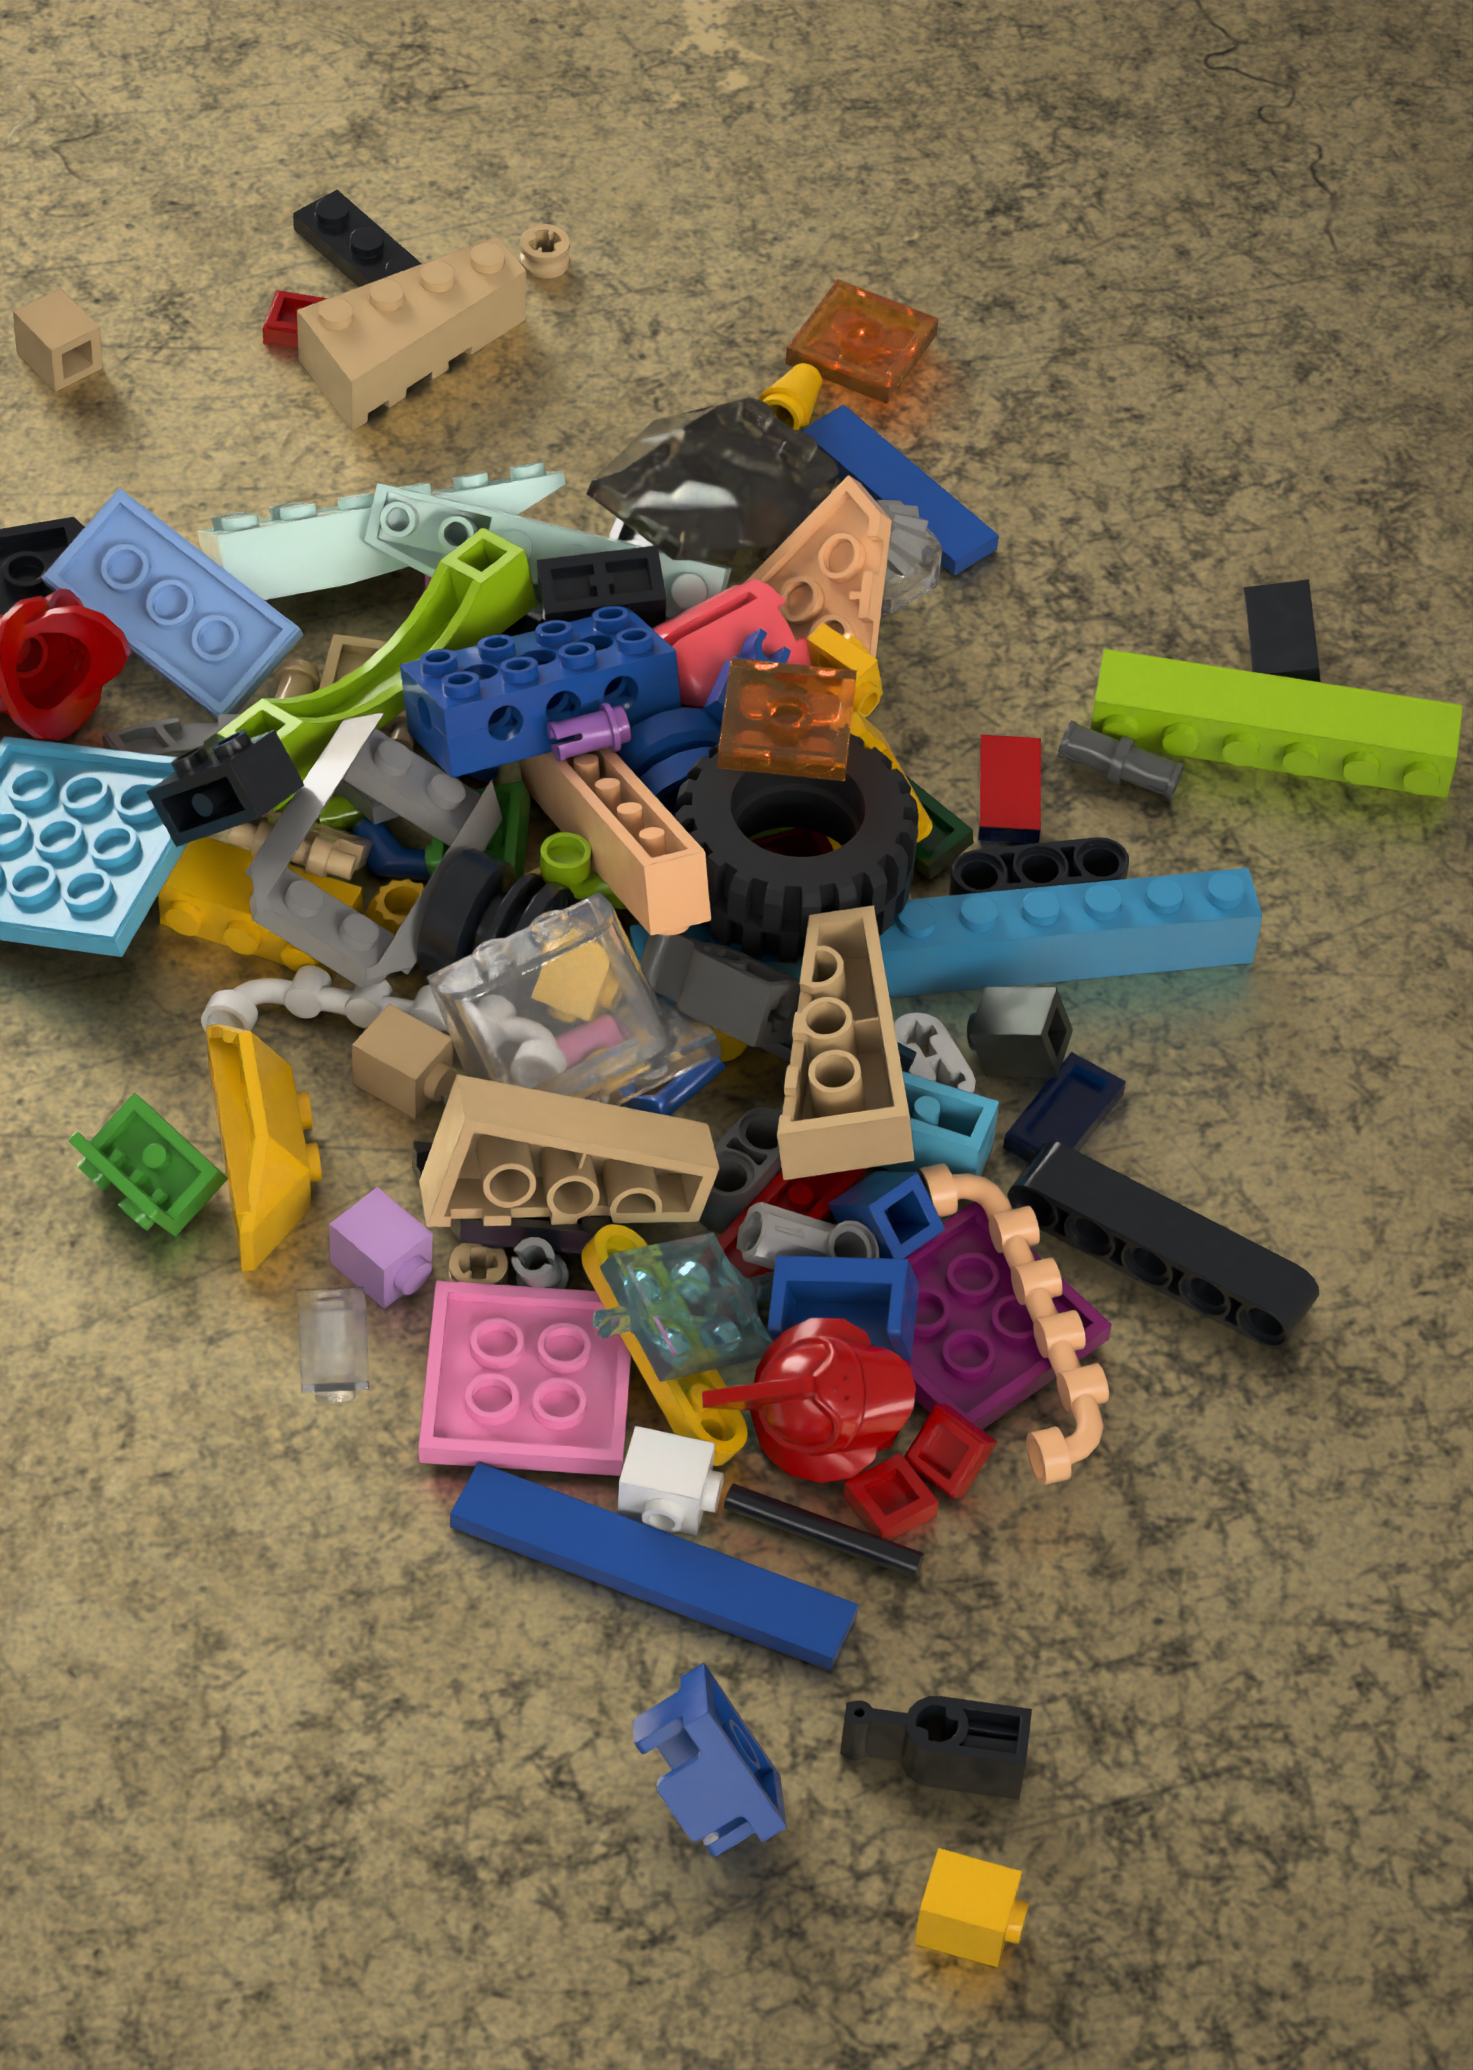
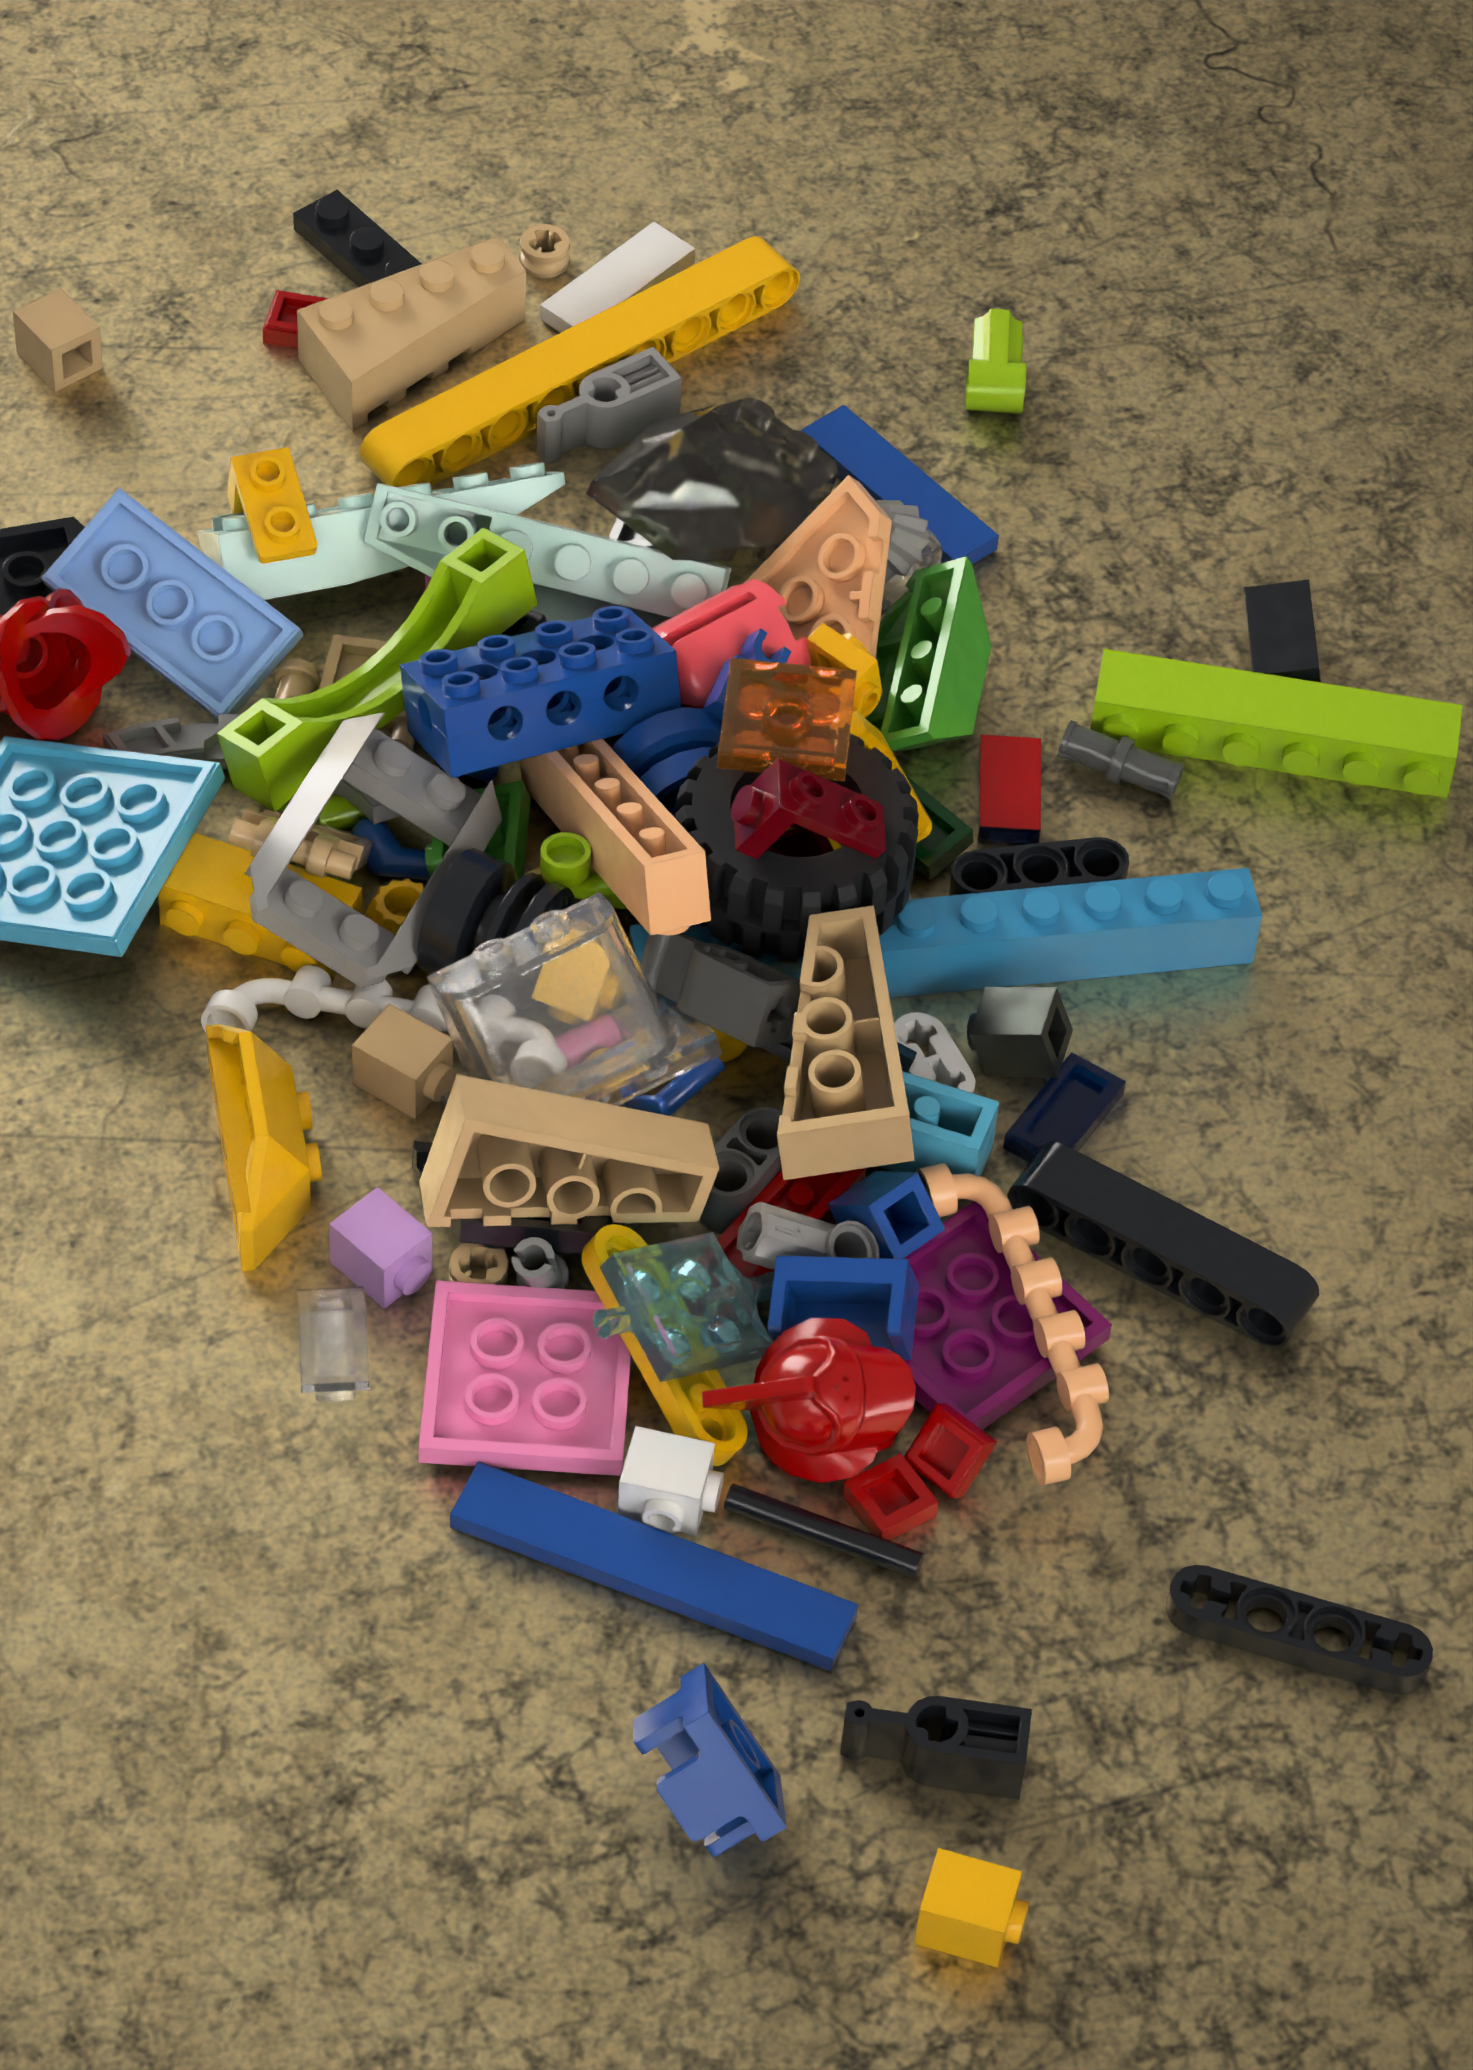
(151, 1165): bright green bracket -> none
(225, 786): black brick -> none
(271, 497): none -> yellow bracket
(504, 400): none -> yellow beam
(583, 583): black hinge -> none
(592, 732): medium lavender pin -> none
(611, 406): none -> light grey piece
(628, 270): none -> white tile
(794, 395): yellow cone -> none
(800, 797): none -> dark red bracket
(862, 340): clear orange plate -> none
(932, 658): none -> bright green wedge
(995, 371): none -> lime piece
(1301, 1618): none -> black beam

